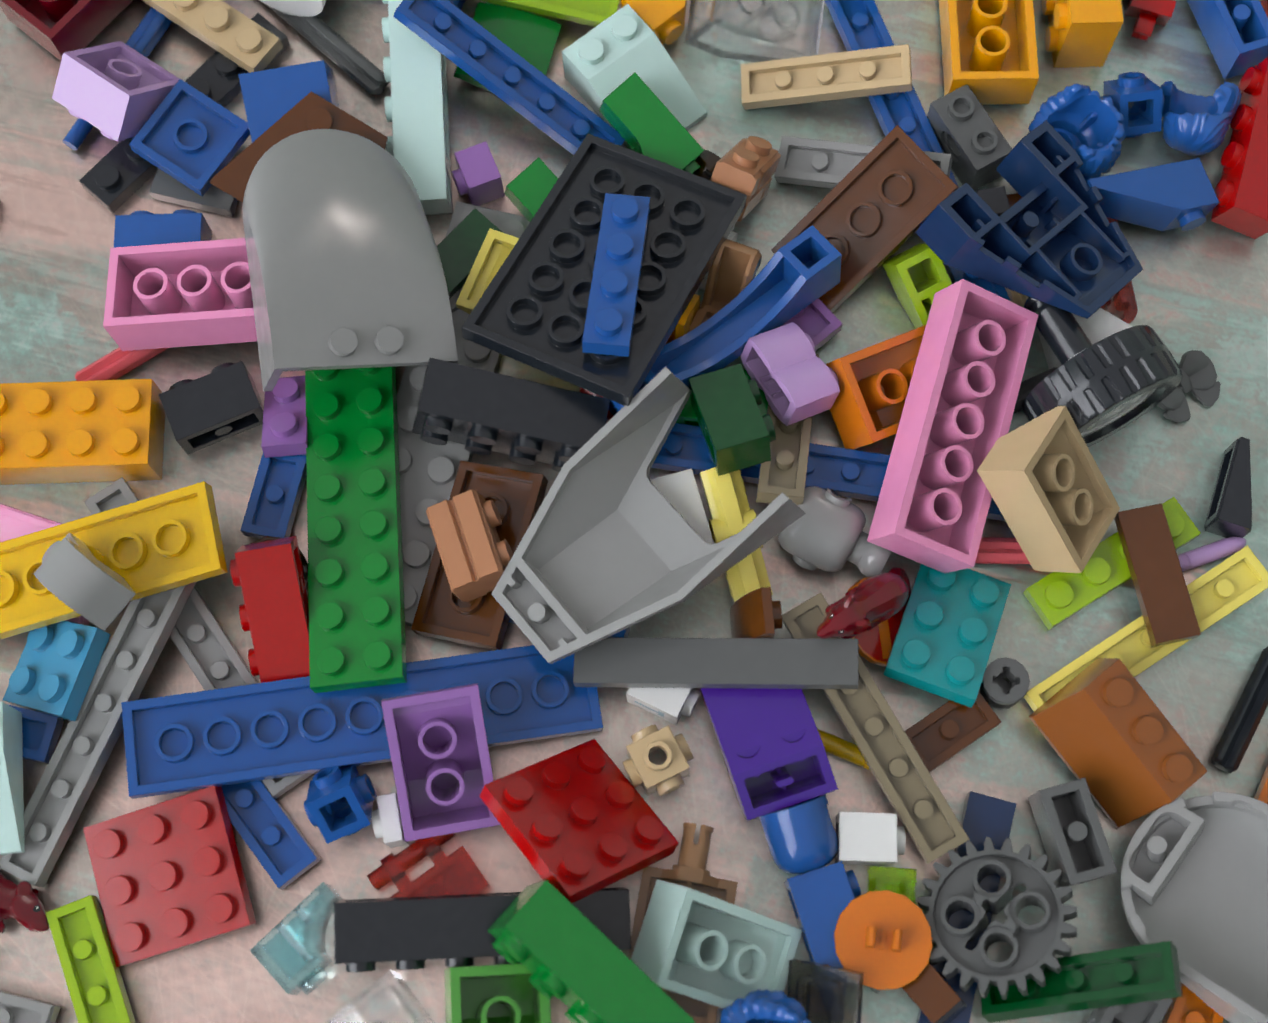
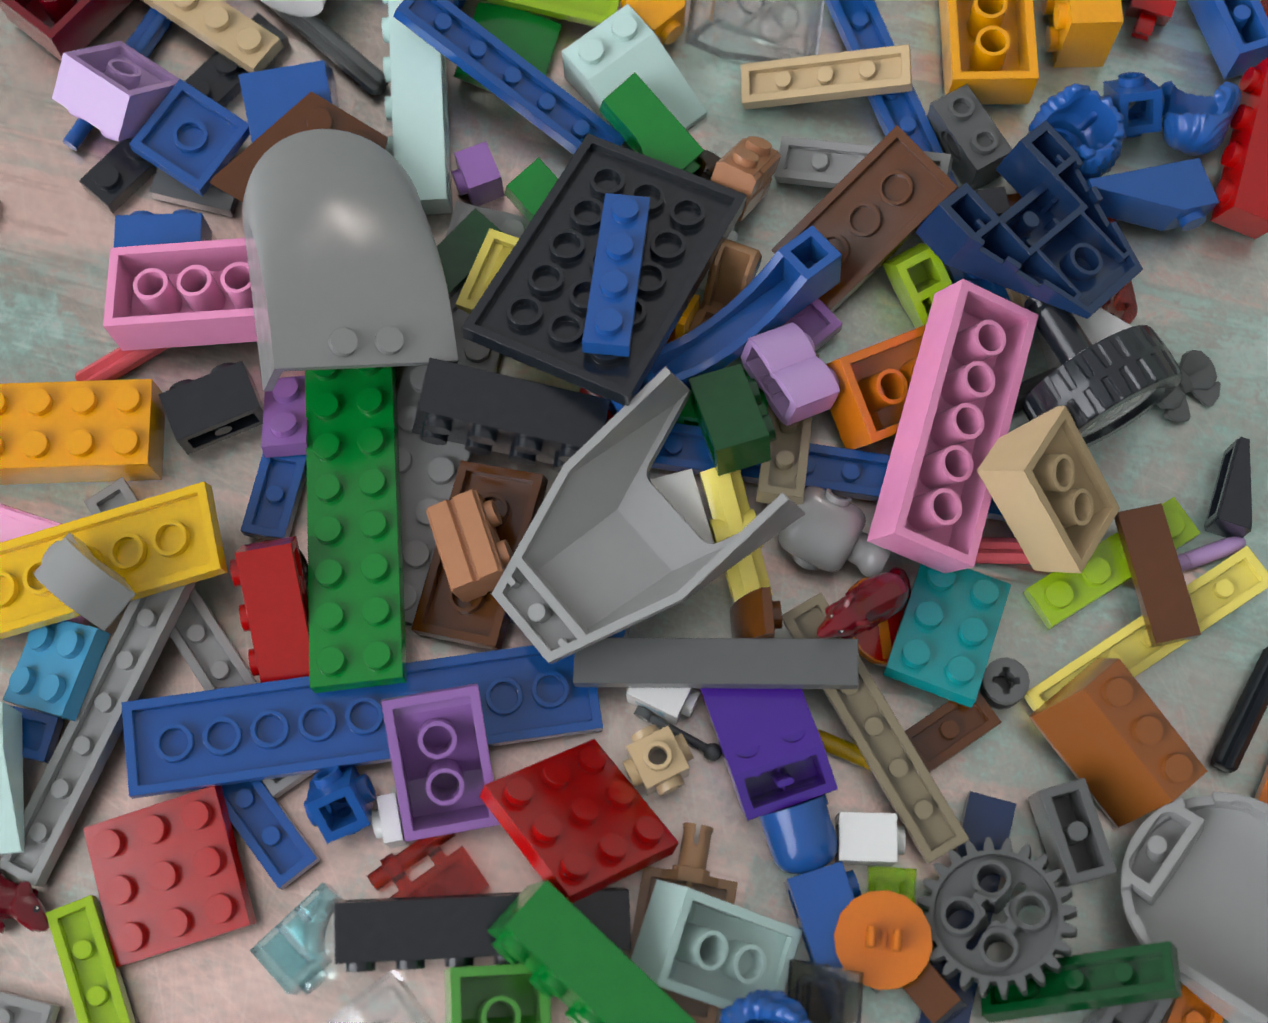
(711, 751): none -> dark grey hinge

